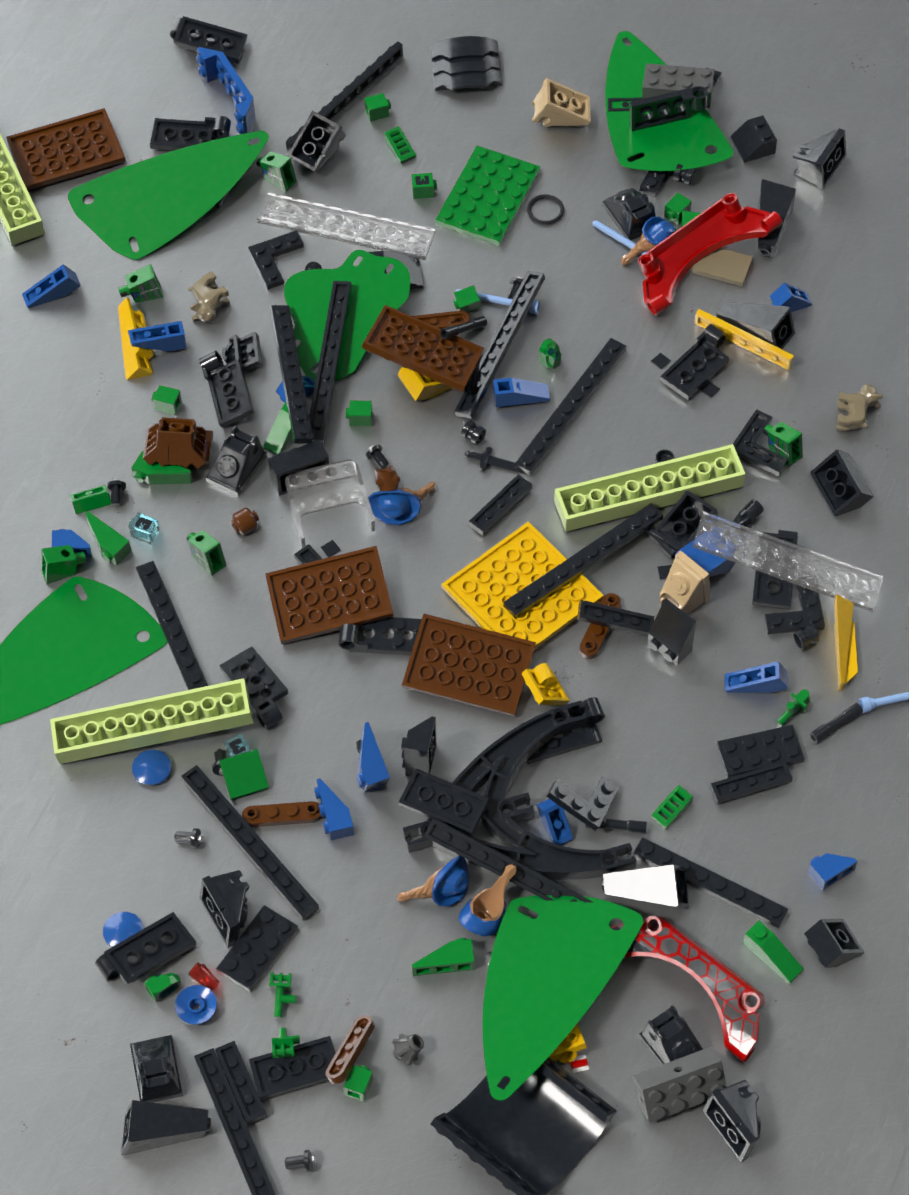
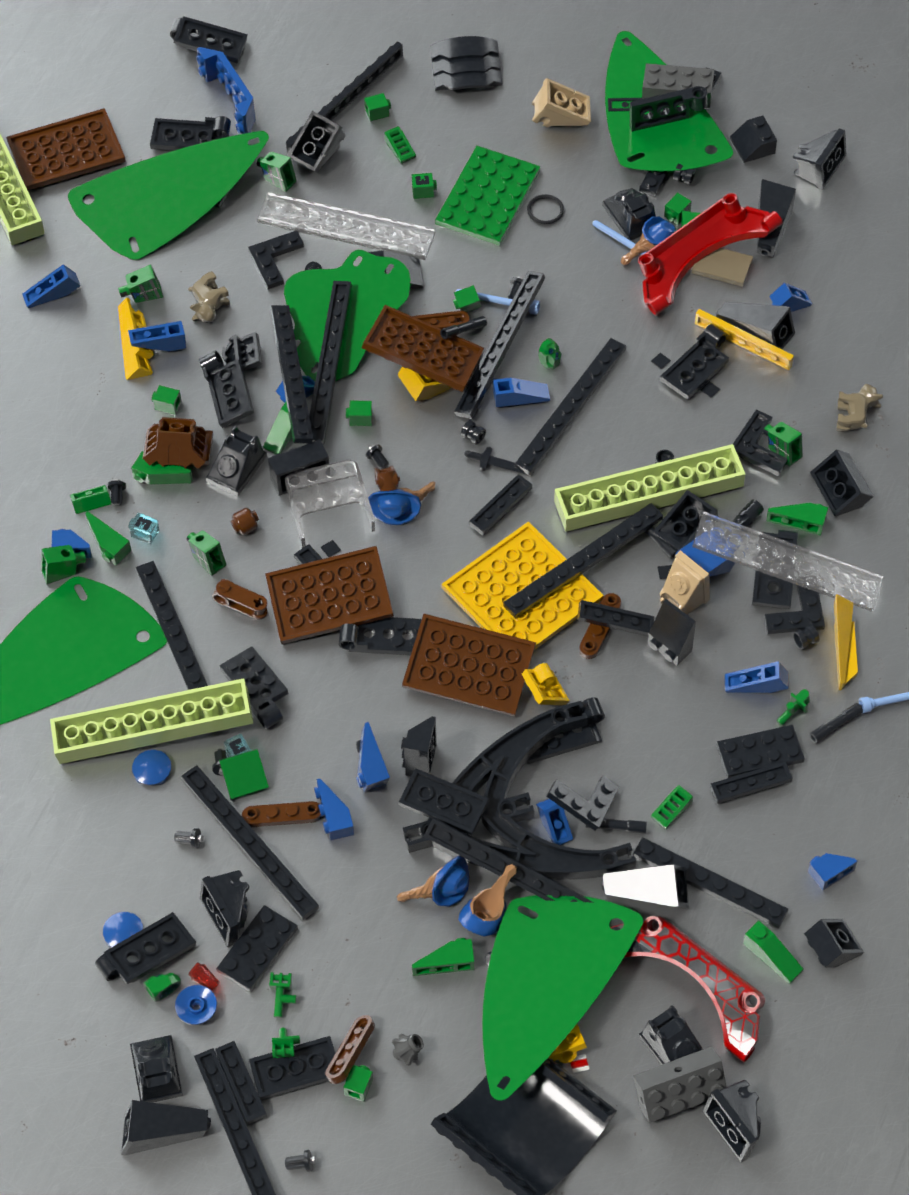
(240, 599): none -> reddish brown piece
(804, 517): none -> green slope

